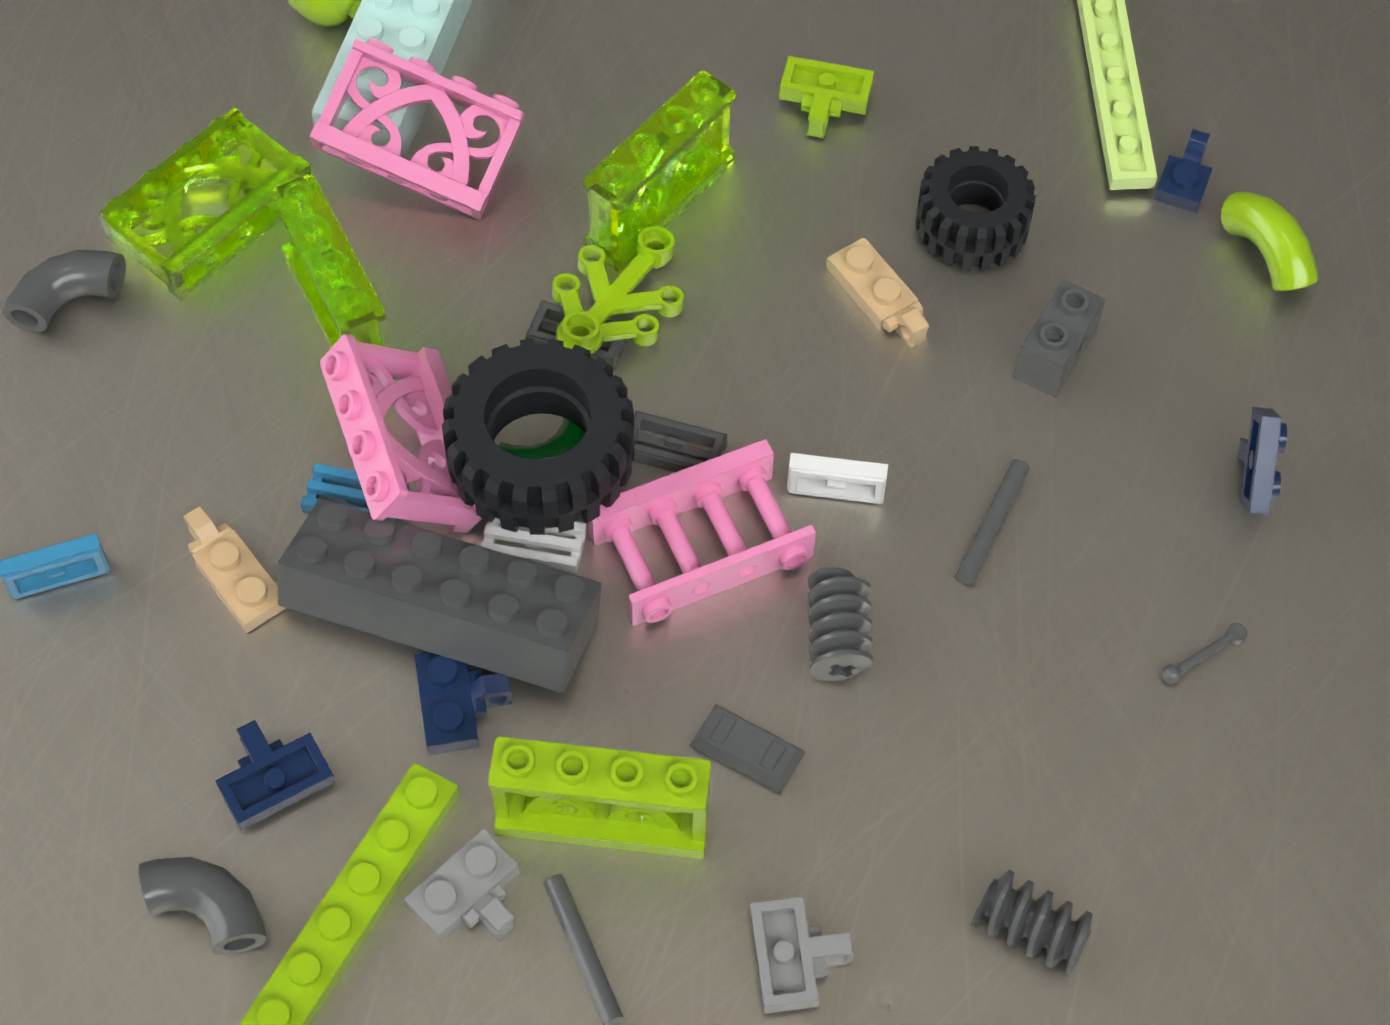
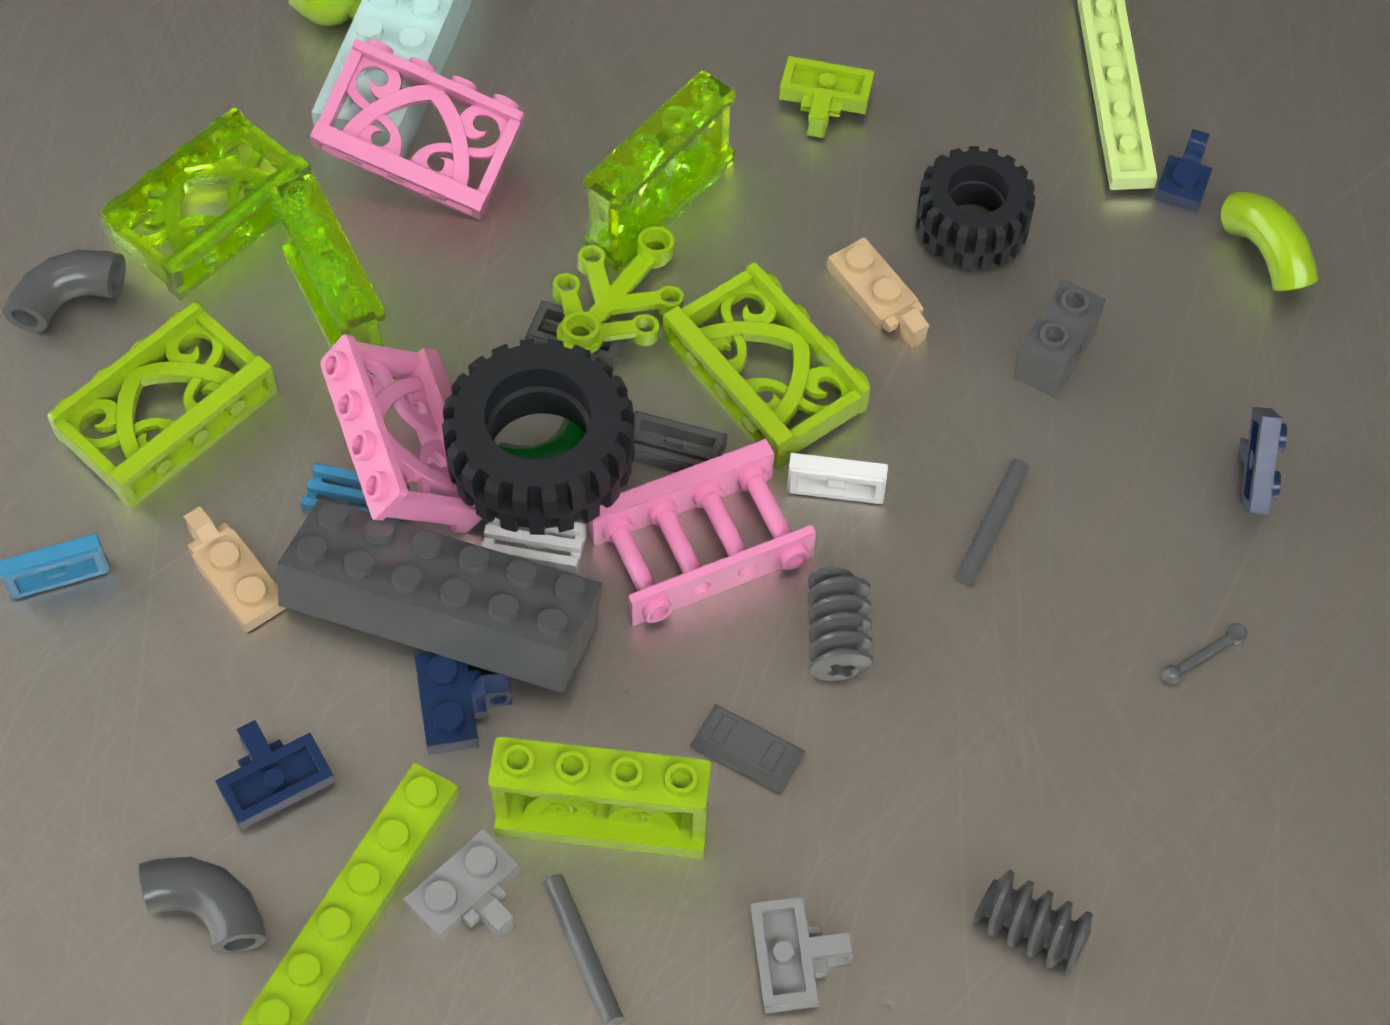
(154, 361): none -> lime fence
(792, 330): none -> lime fence

